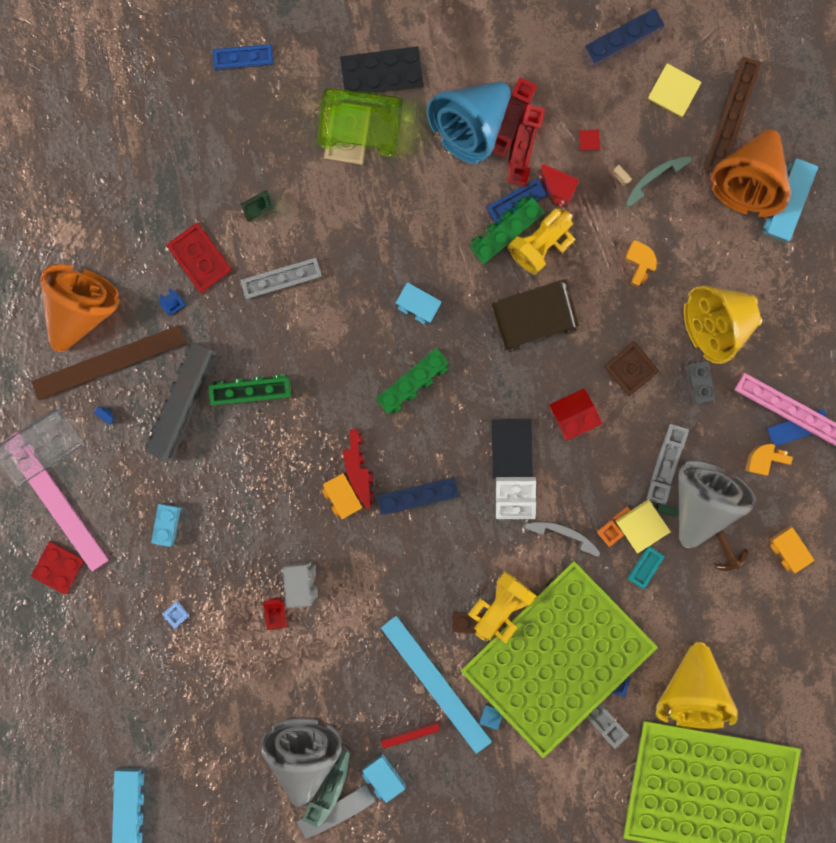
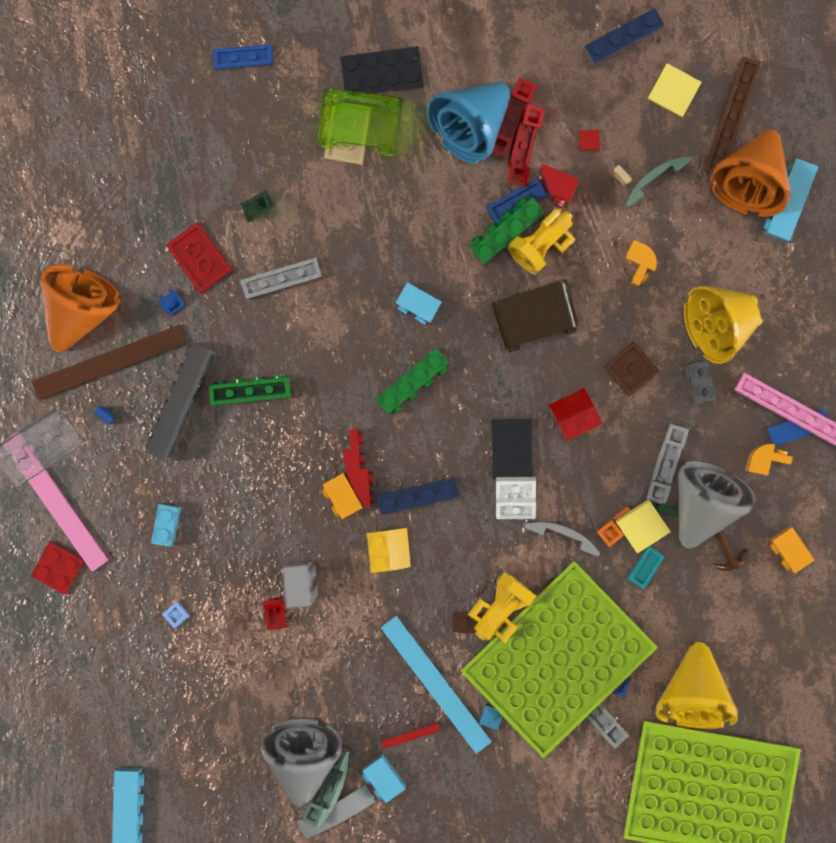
(388, 550): none -> yellow slope

